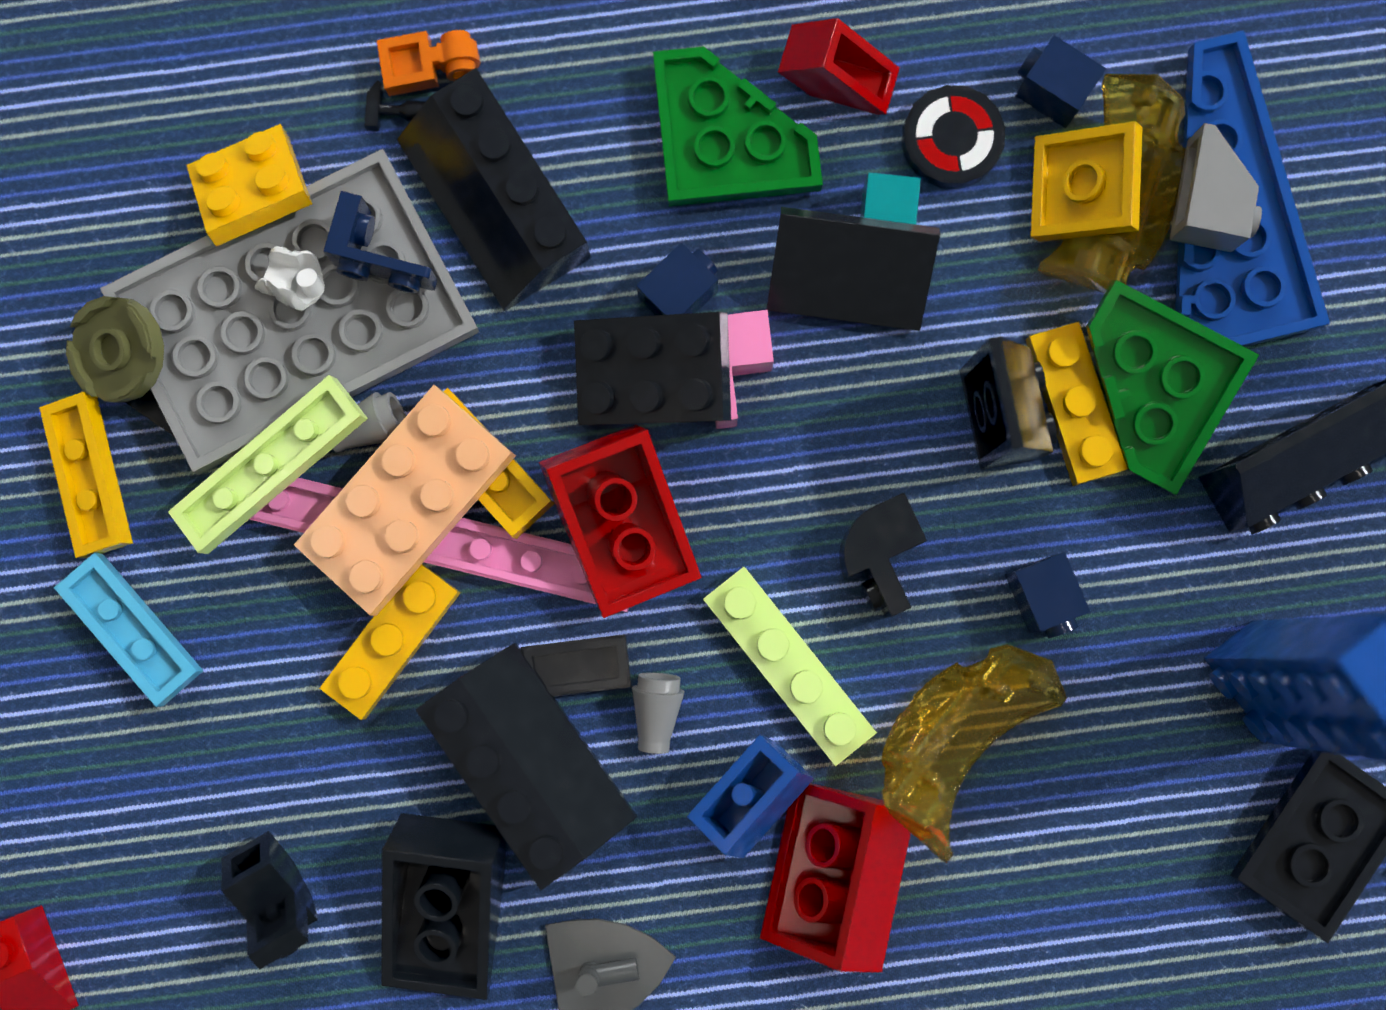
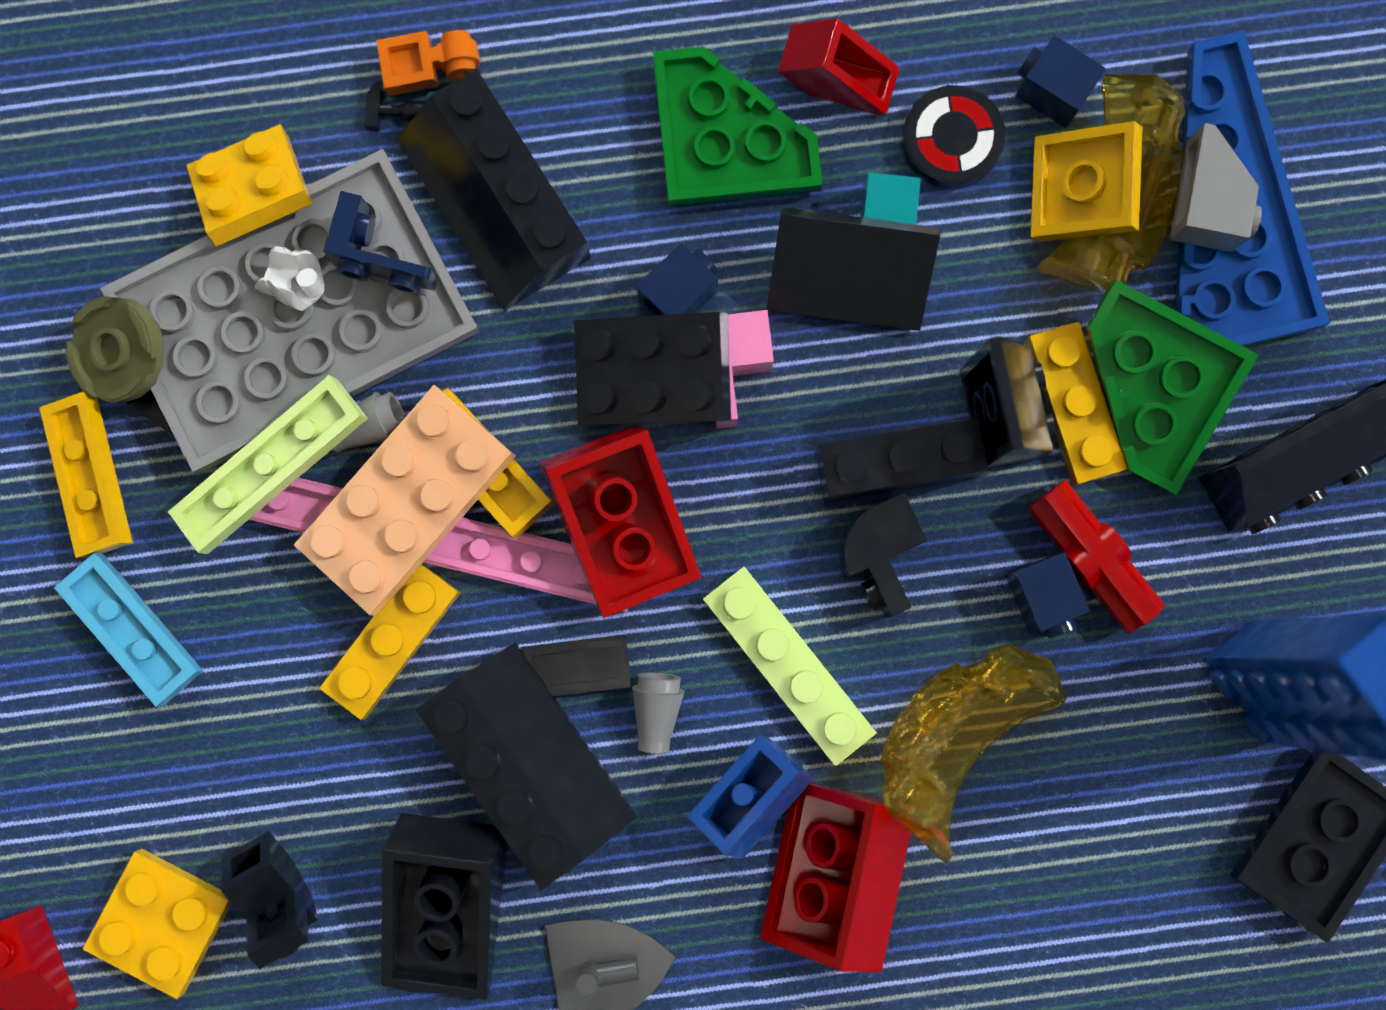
(158, 923): none -> yellow plate
(901, 460): none -> black brick
(1097, 557): none -> red piece

